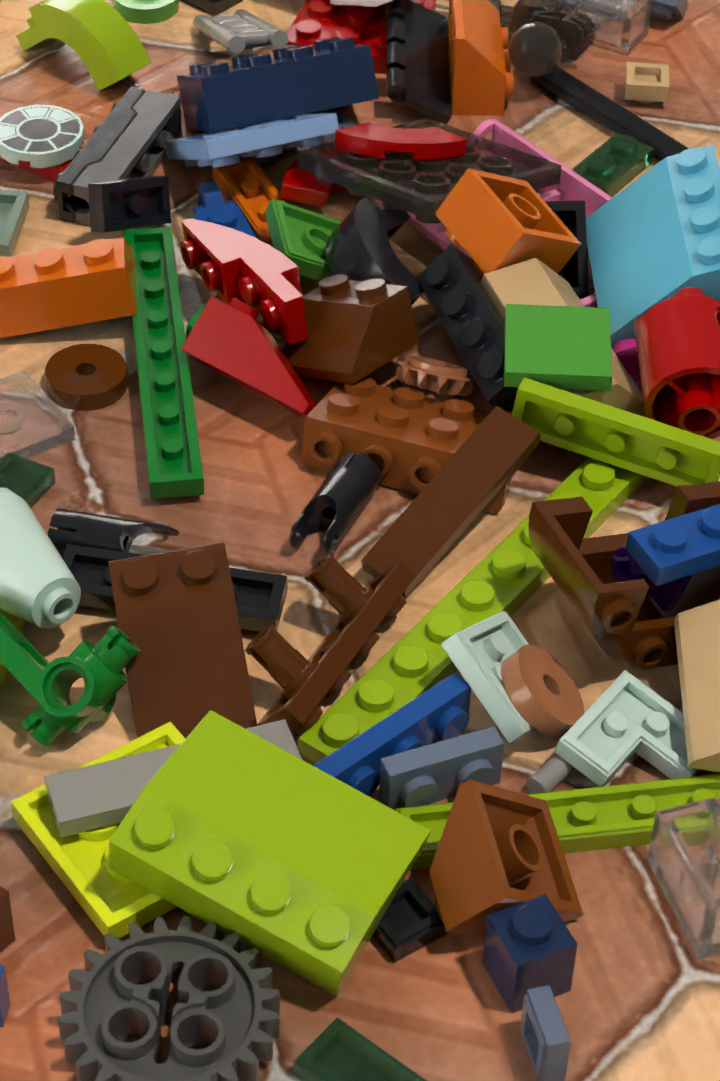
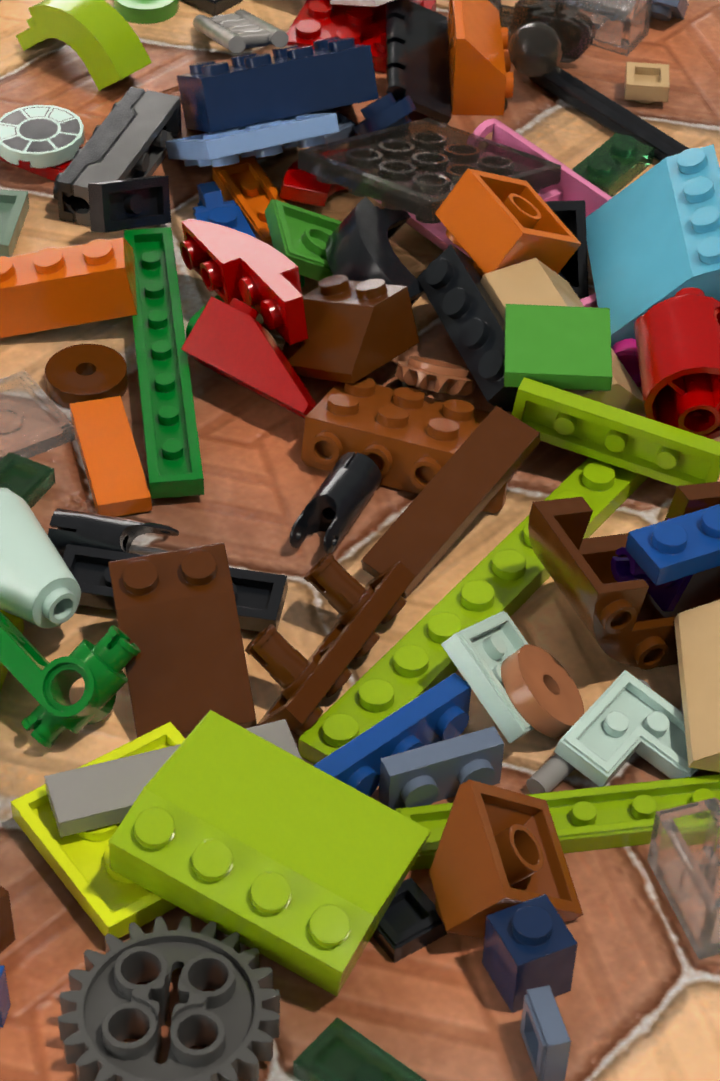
(110, 457): none -> orange tile
(385, 113): none -> dark blue plate
(423, 143): red tile -> none

